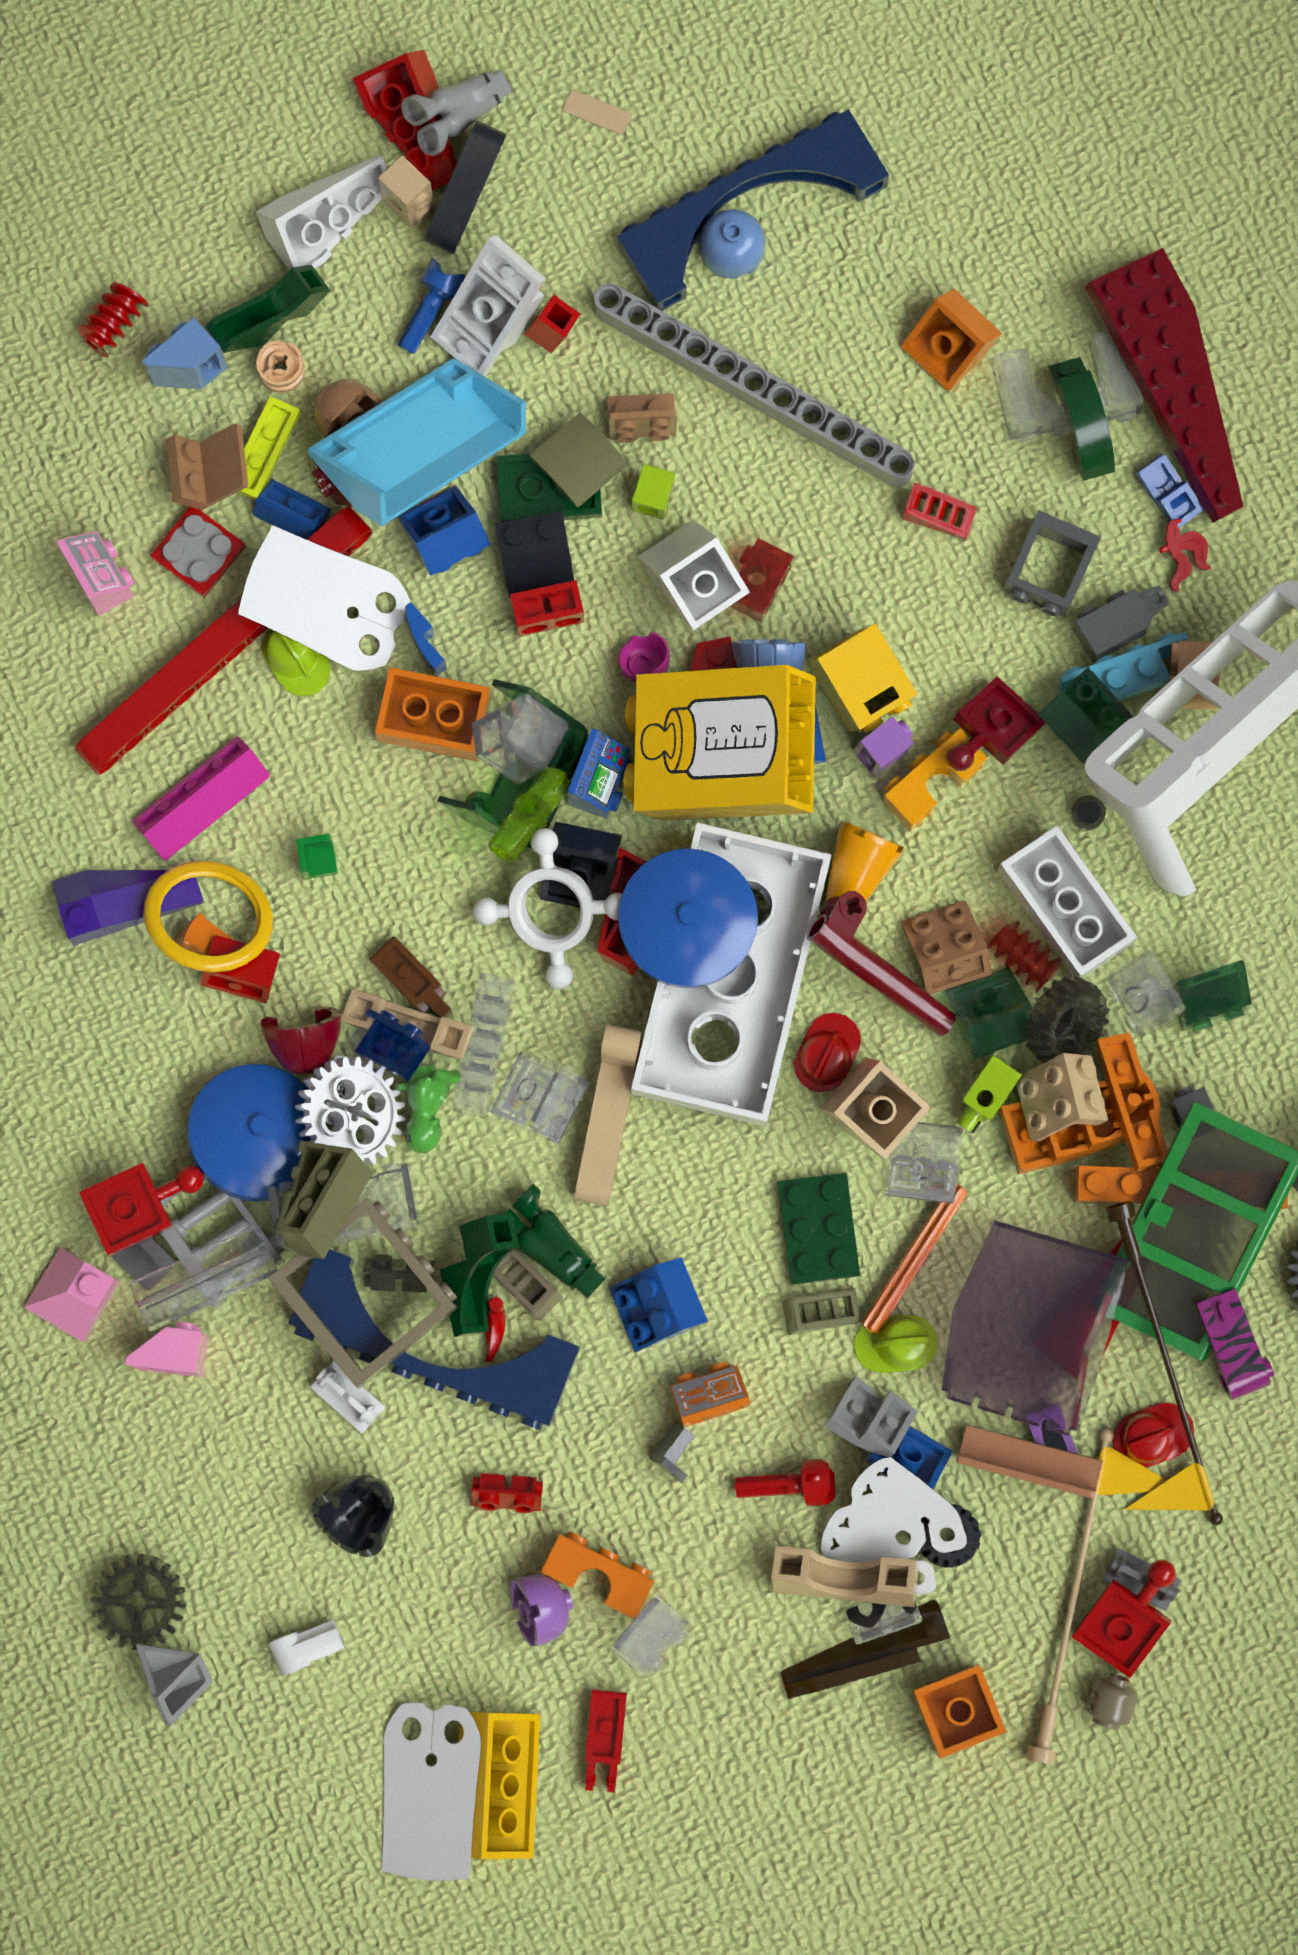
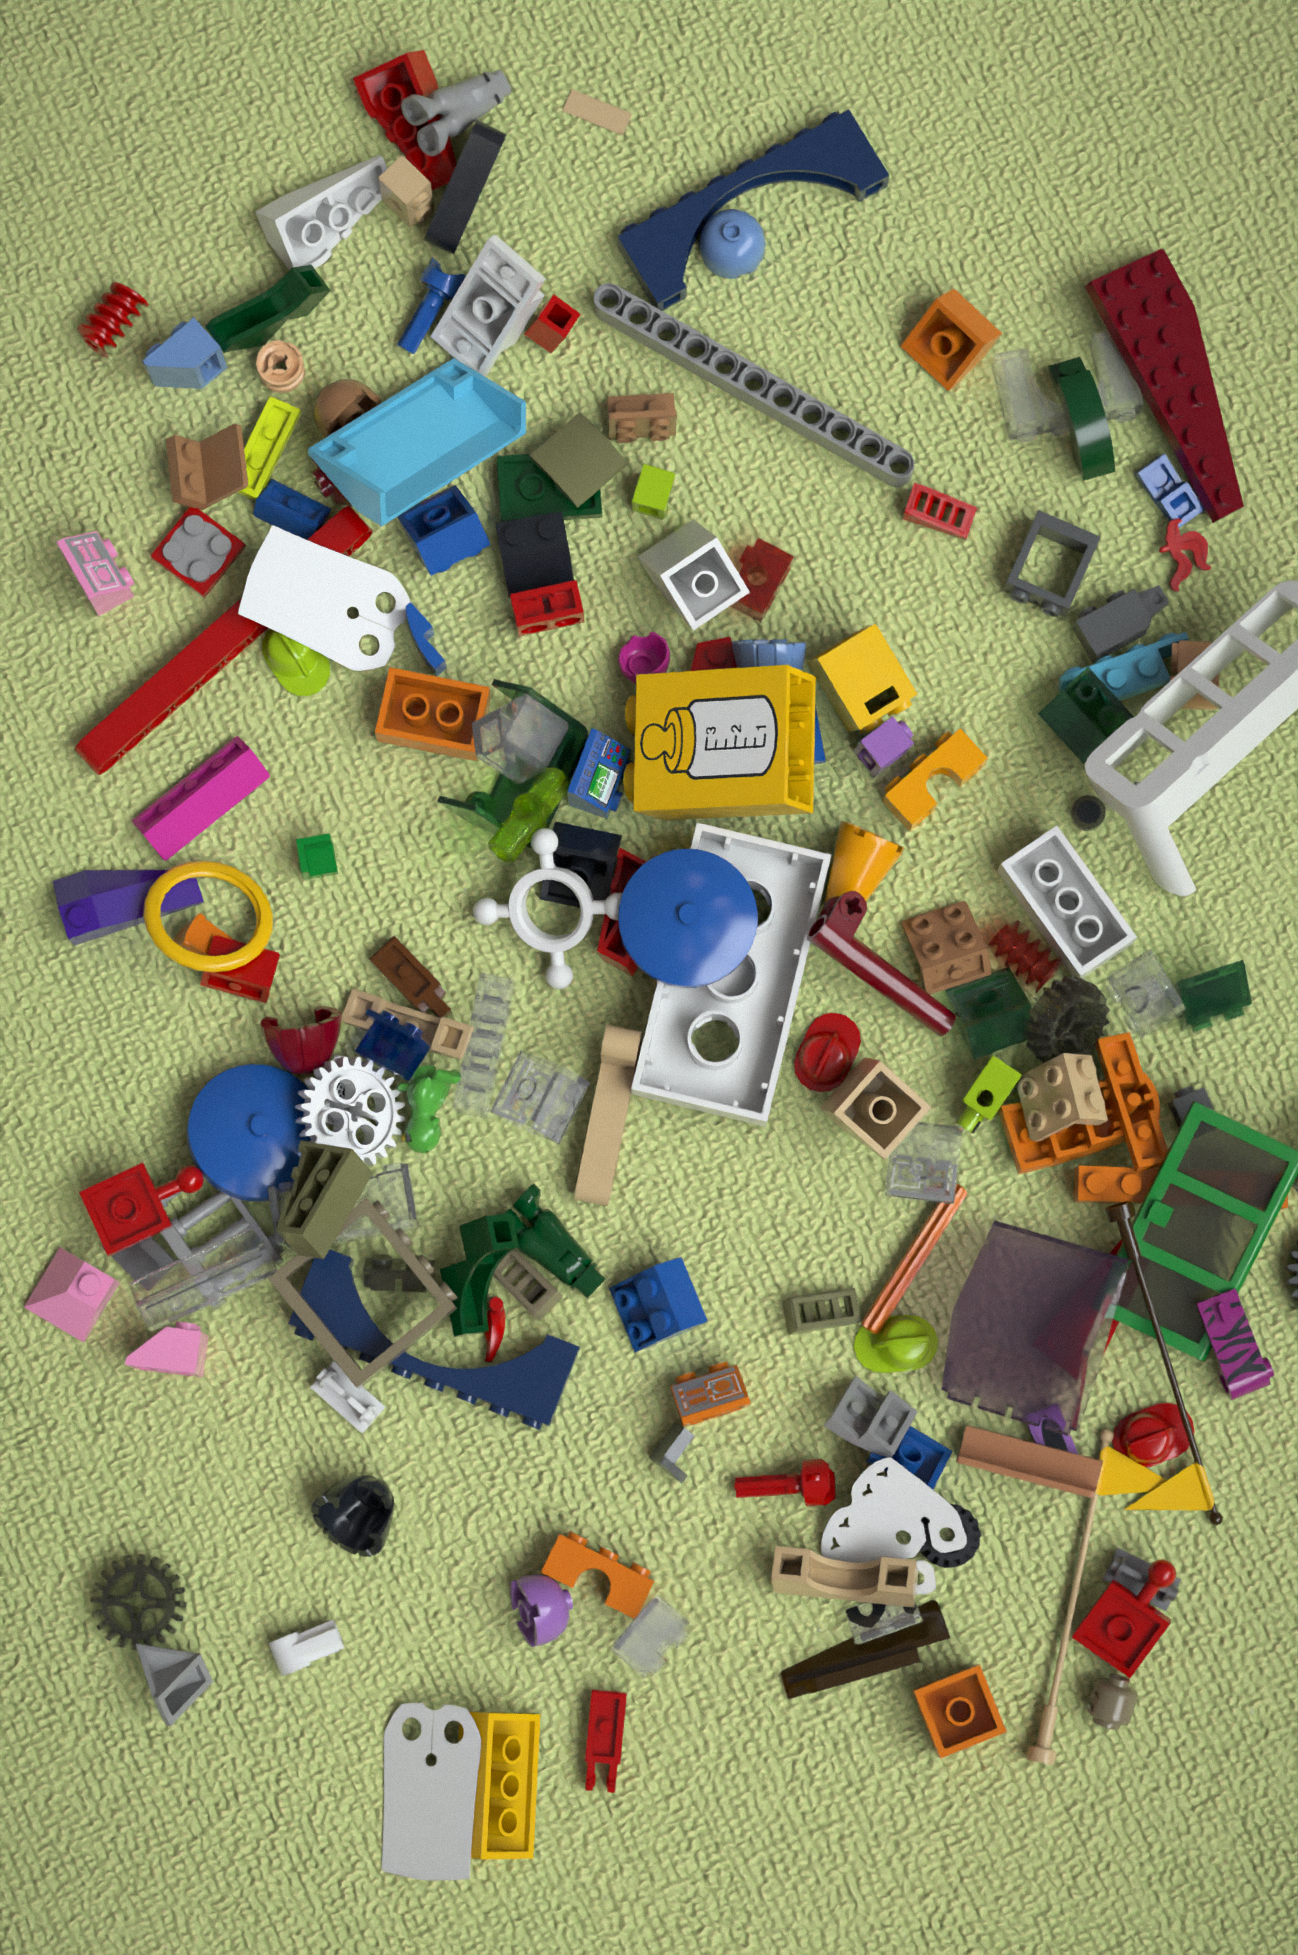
(490, 1494): red hinge -> none
(818, 1229): dark green plate -> none
(996, 721): dark red plate -> none

